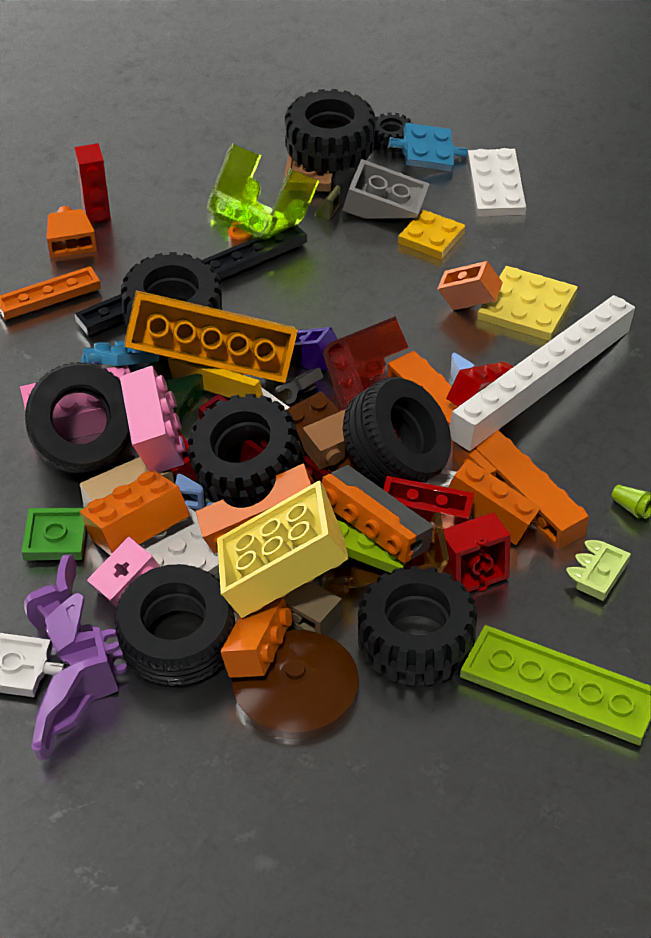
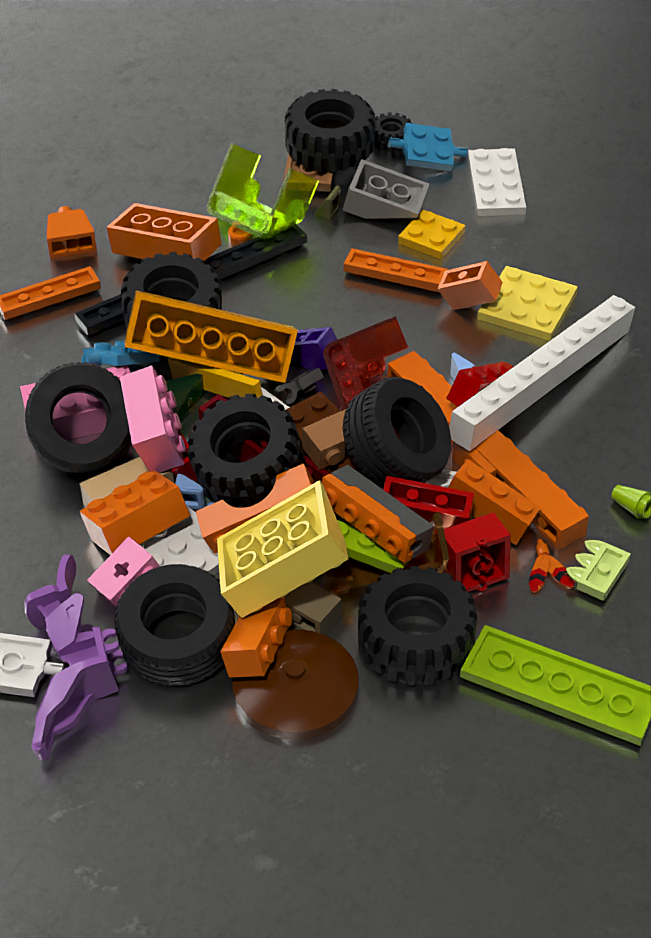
(53, 534): bright green plate -> none
(92, 182): red brick -> none
(154, 230): none -> orange brick
(393, 269): none -> orange plate
(547, 565): none -> piece

